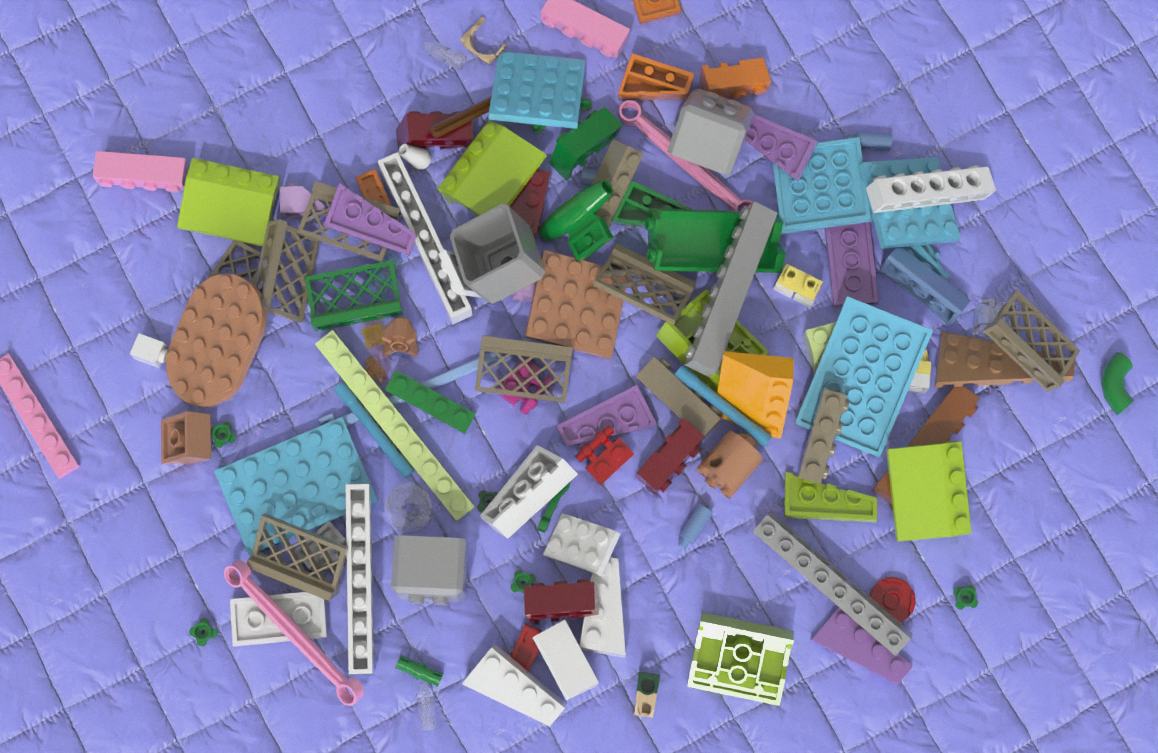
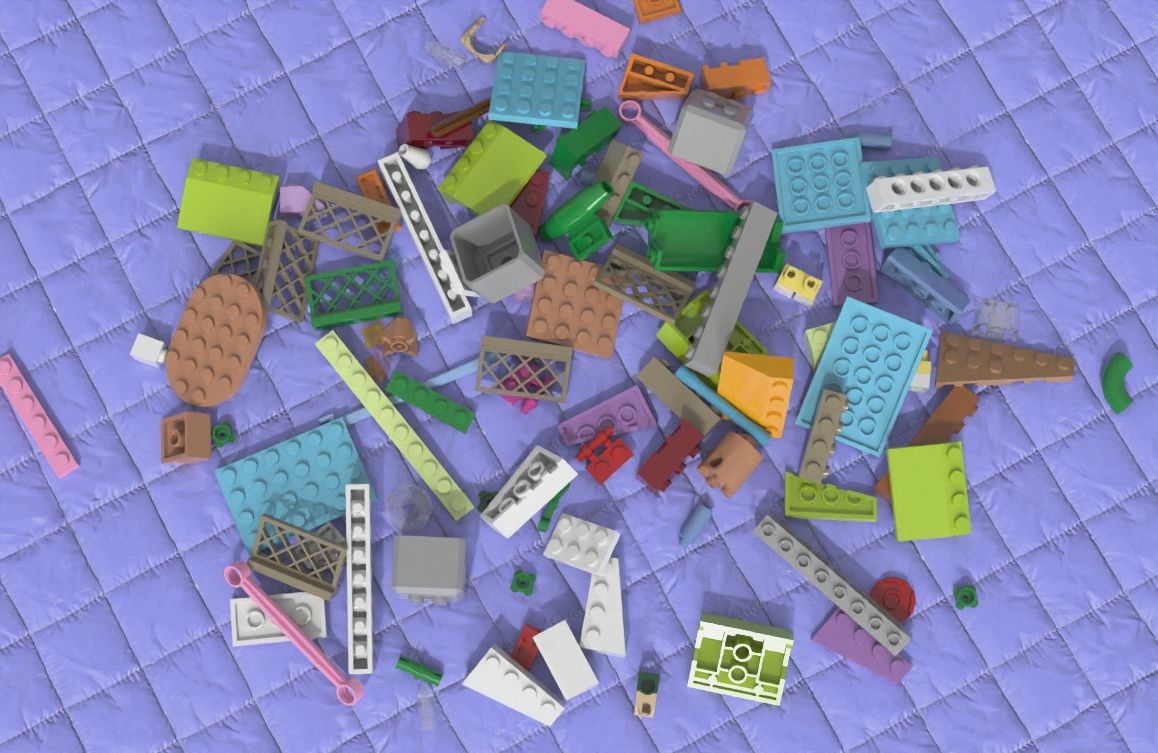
(140, 171): bright pink brick -> none
(209, 632): green plate -> none
(364, 221): medium lavender wing -> none
(396, 458): dark azure piece -> none
(561, 600): dark red wedge -> none
(781, 145): medium lavender wing -> none
(1024, 352): dark tan fence -> none

